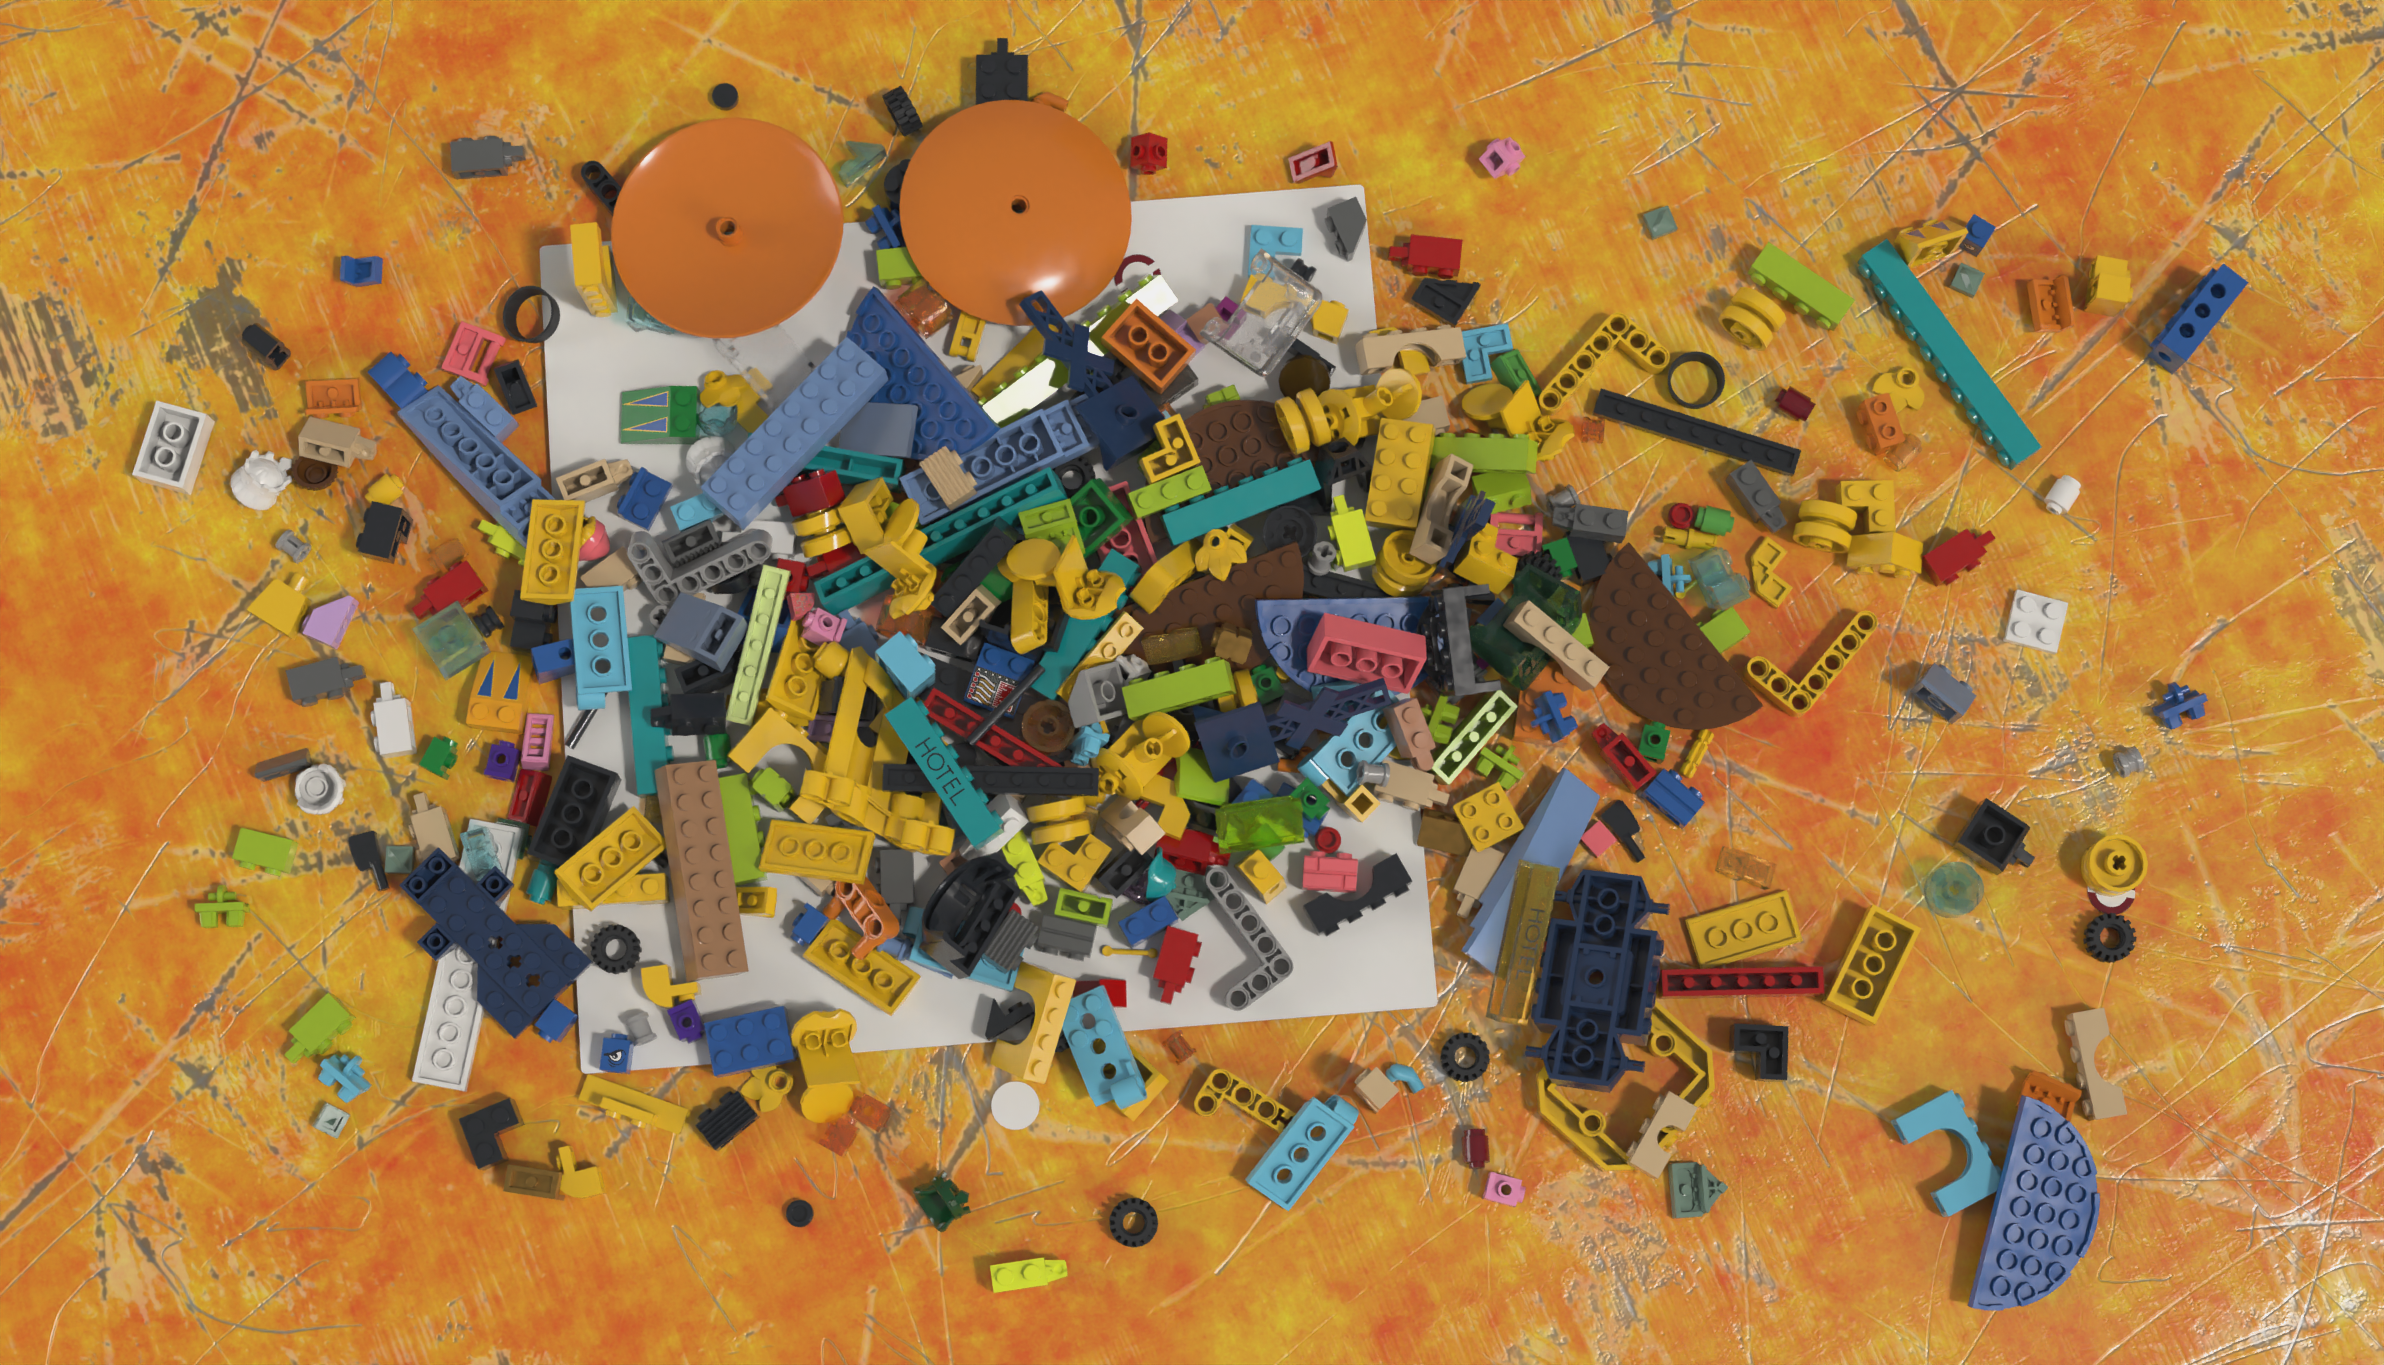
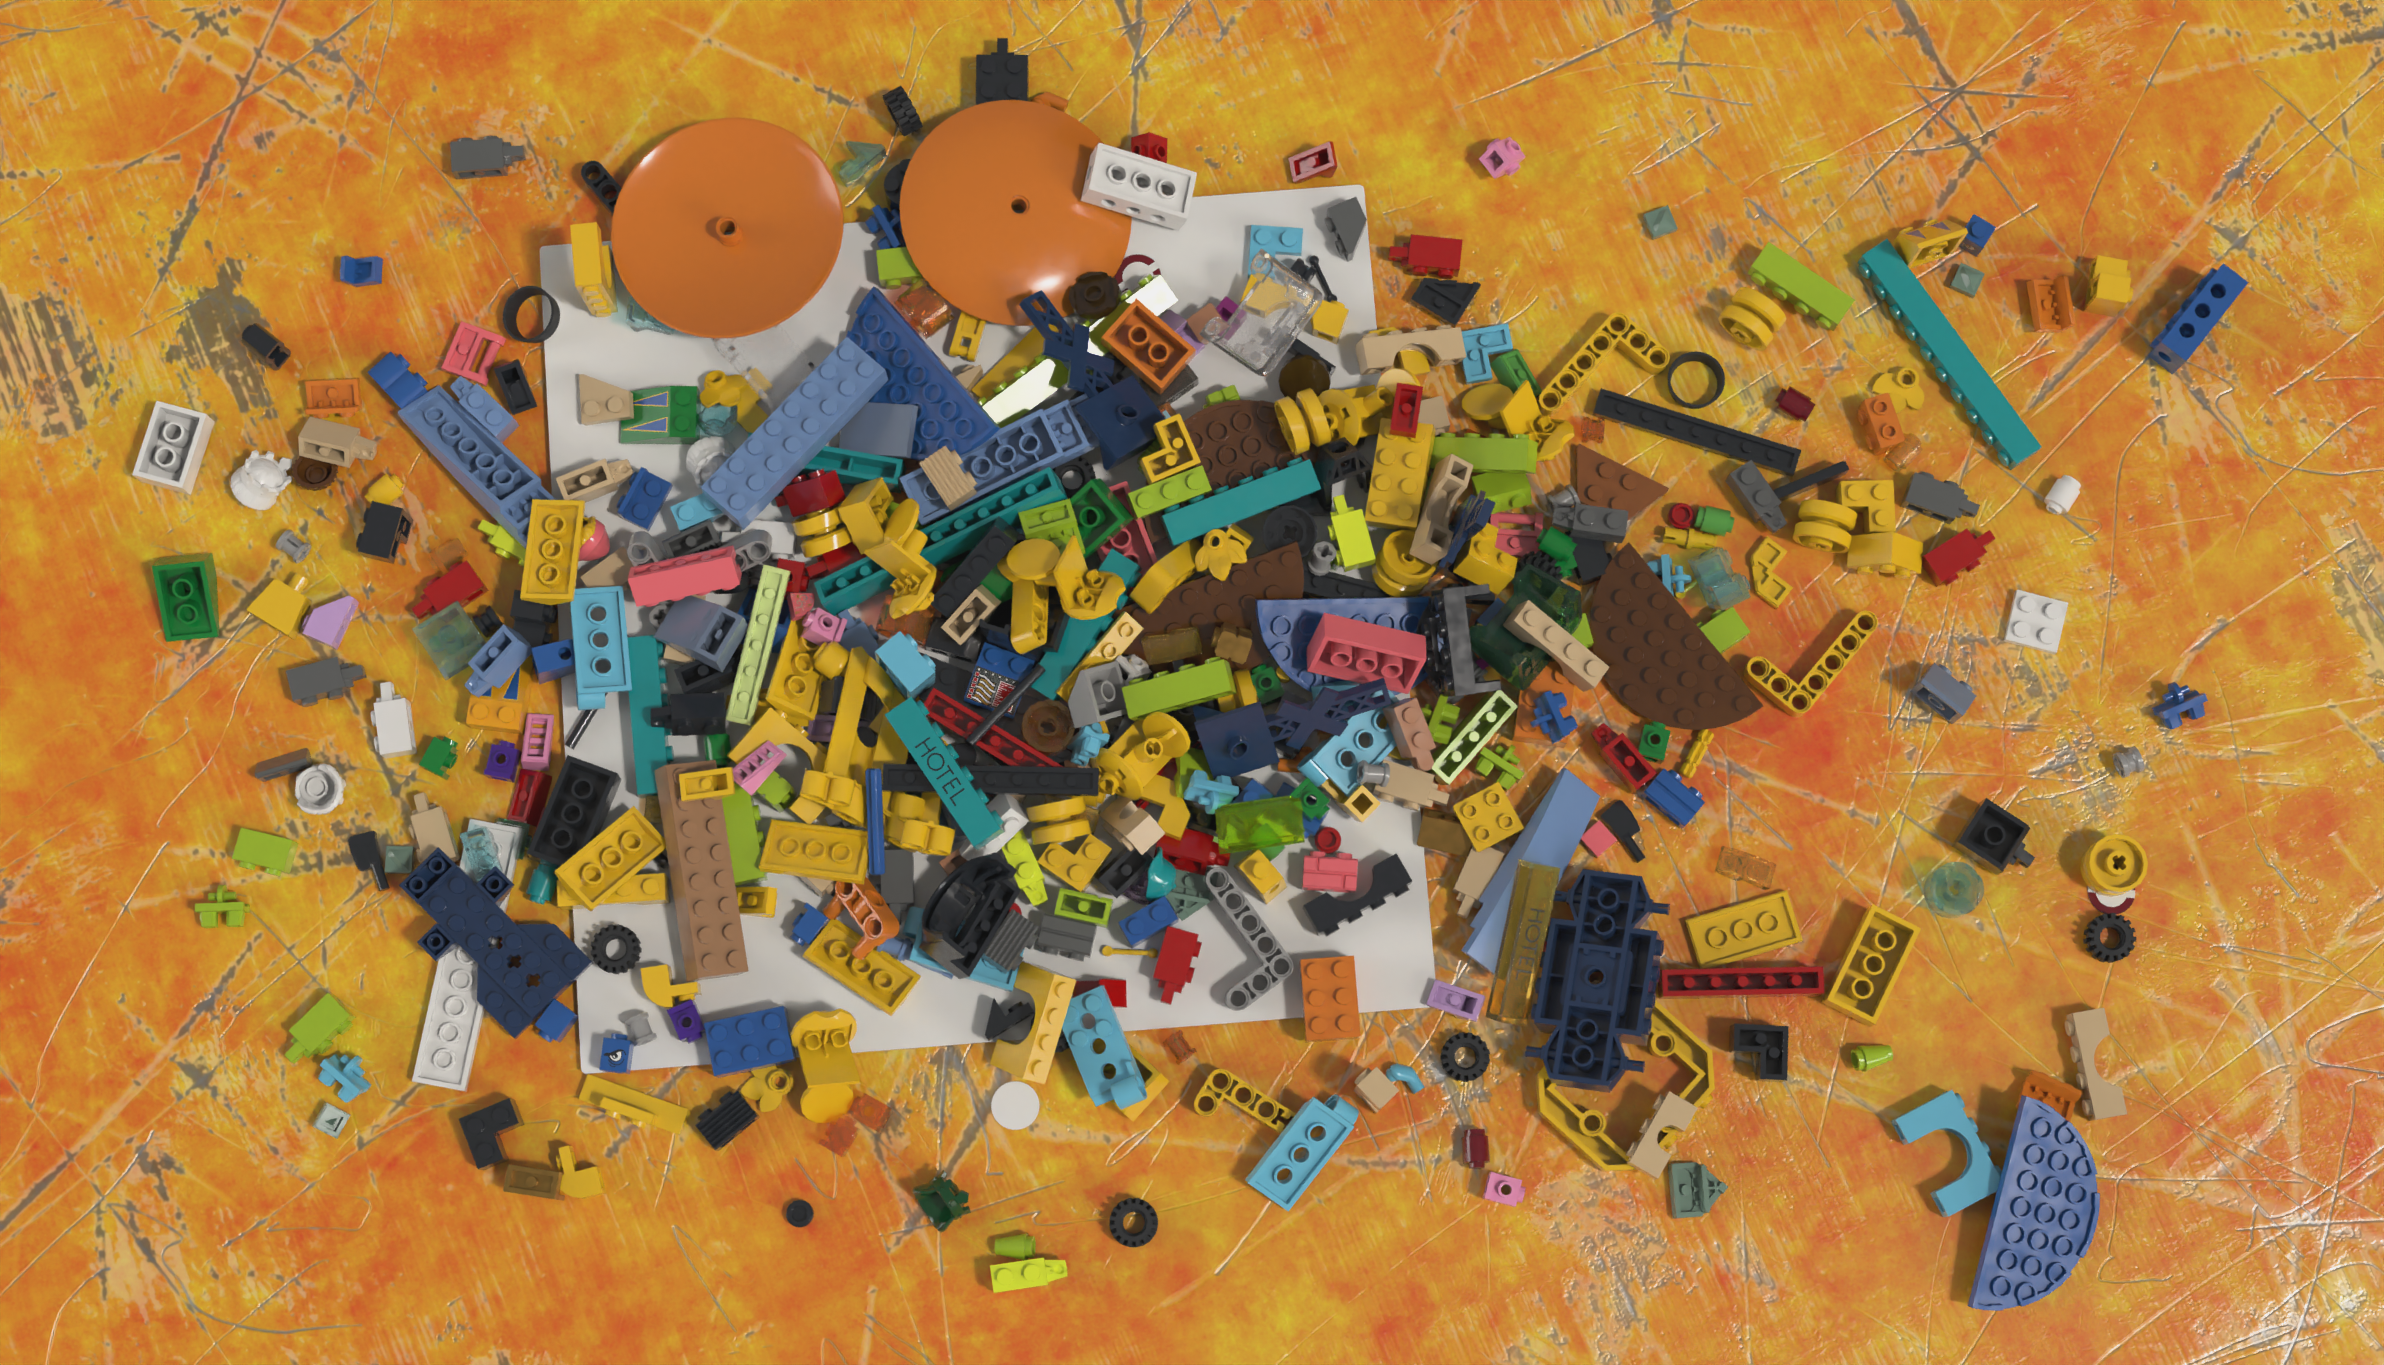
(187, 596): none -> green slope
(497, 660): none -> medium blue hinge
(603, 402): none -> tan wing
(684, 576): none -> coral brick
(707, 784): none -> yellow slope
(725, 96): black tile -> none
(751, 779): none -> bright pink slope
(875, 821): none -> blue axle
(1016, 1246): none -> lime cone
(1095, 295): none -> dark brown tile
(1138, 186): none -> white brick
(1210, 793): none -> medium azure hips
(1314, 260): none -> black hinge
(1329, 999): none -> orange brick
(1406, 410): none -> red slope
(1456, 1001): none -> lavender slope
(1556, 544): none -> green brick
(1612, 485): none -> dark orange wing
(1811, 481): none -> black tile
(1870, 1056): none -> lime cone
(1937, 498): none -> dark grey hinge

